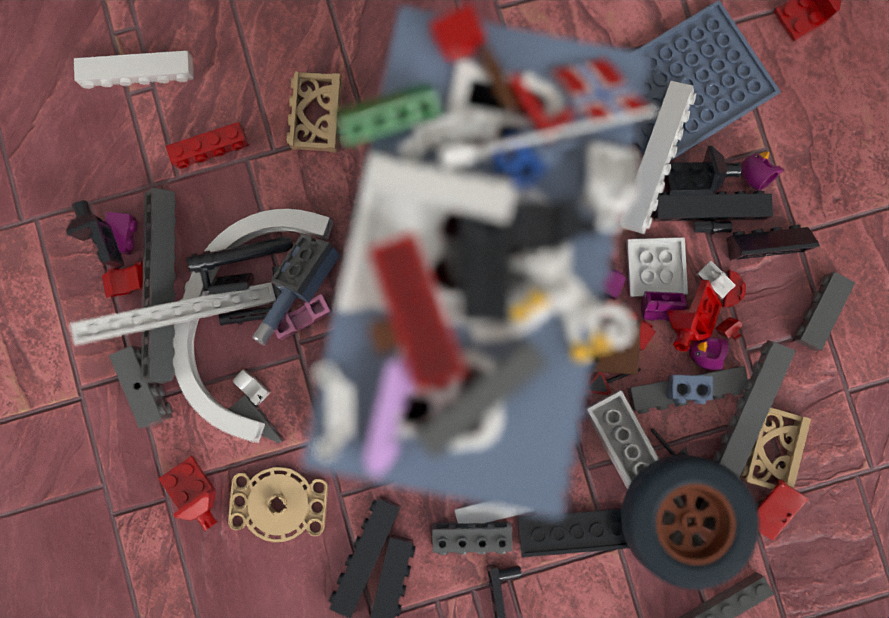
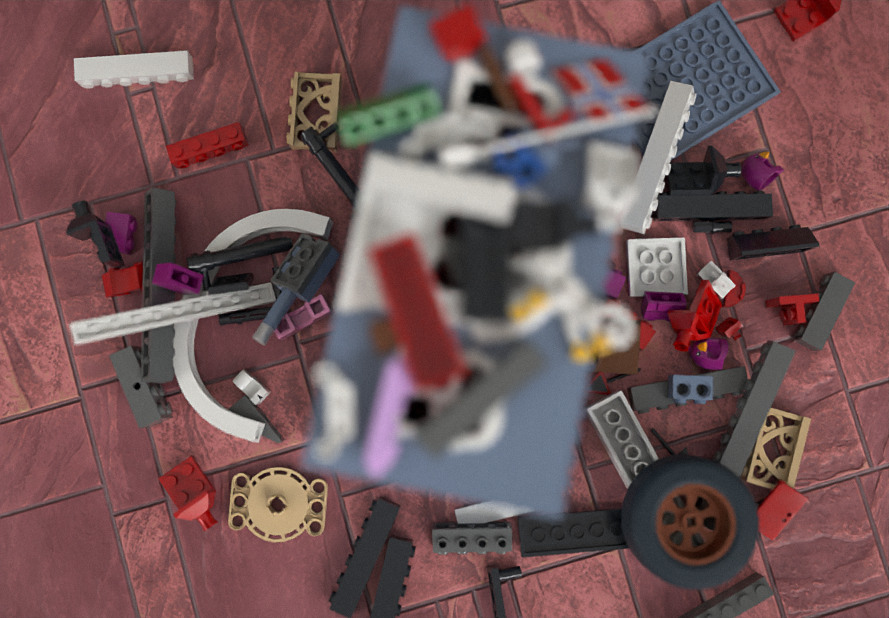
(177, 279): none -> magenta brick
(319, 148): none -> black cylinder
(523, 59): none -> white head
(792, 307): none -> red bracket

